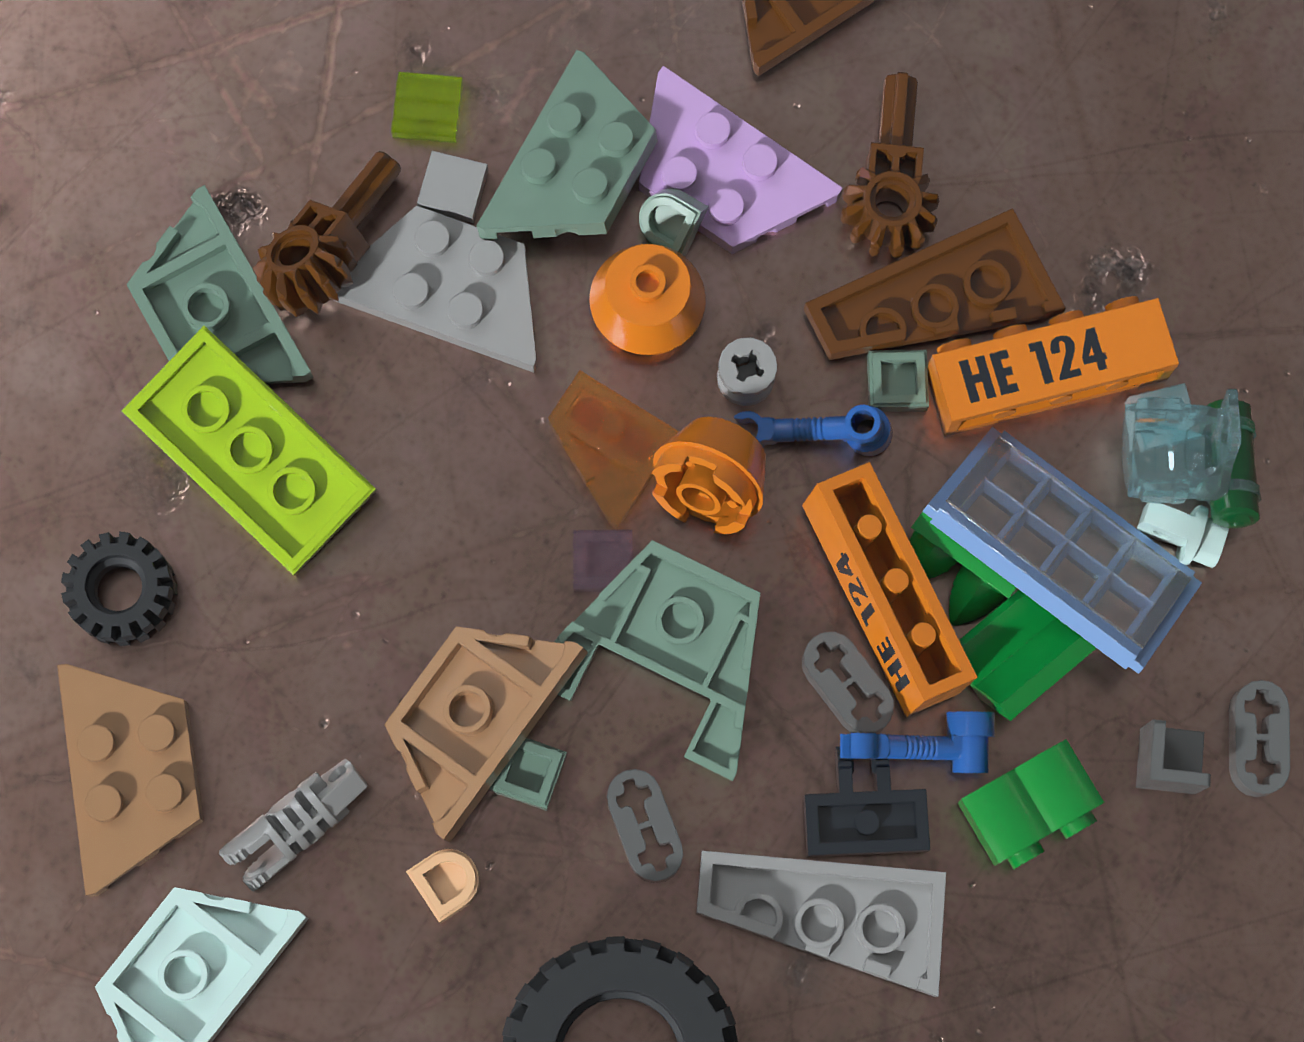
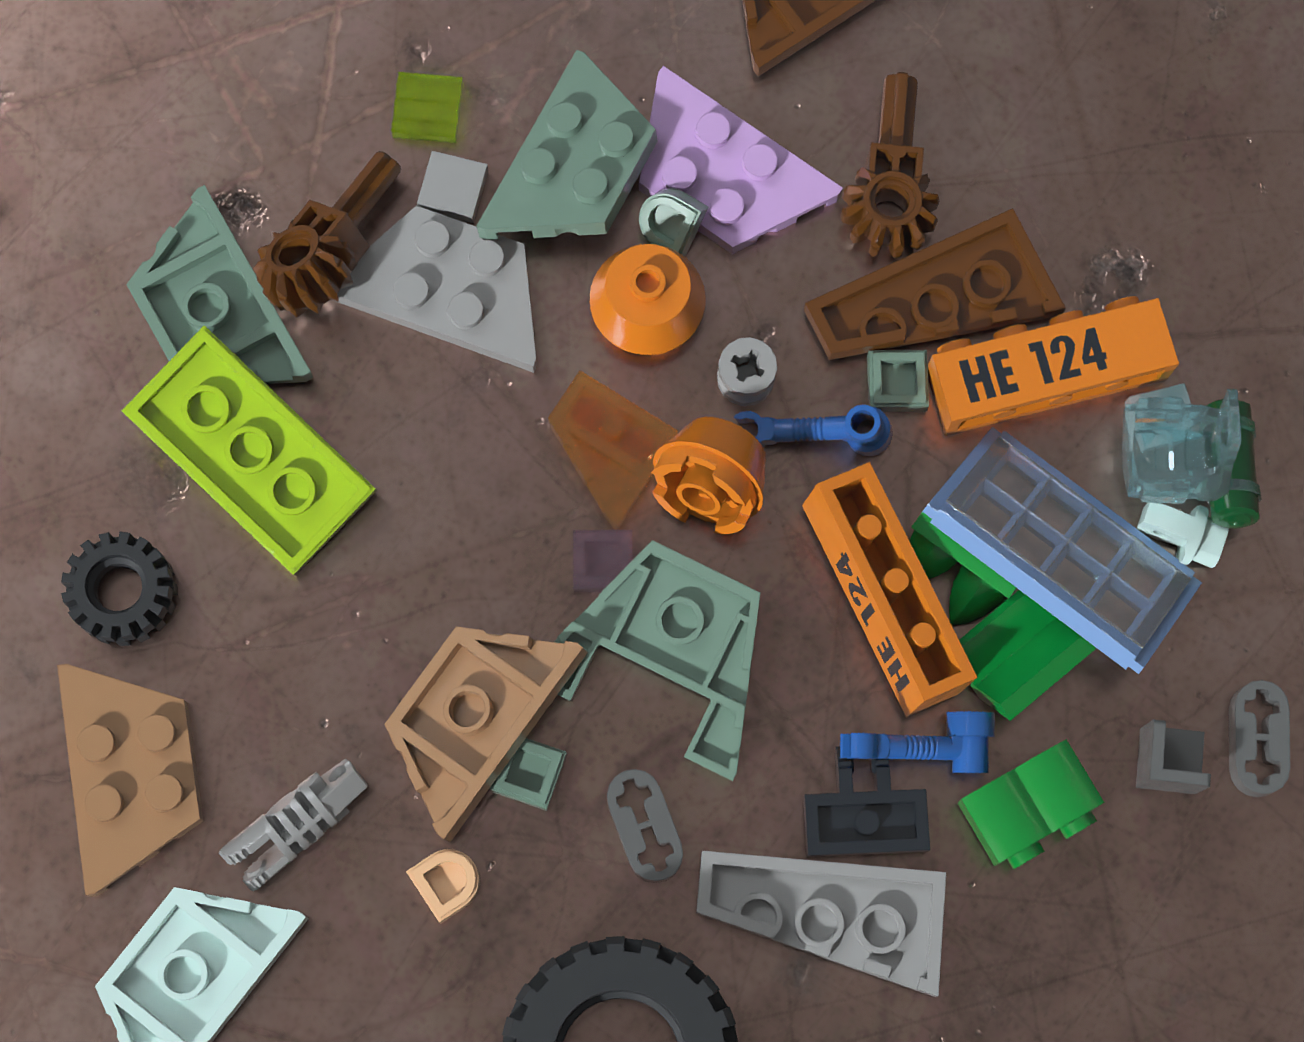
(858, 674): dark grey beam -> none

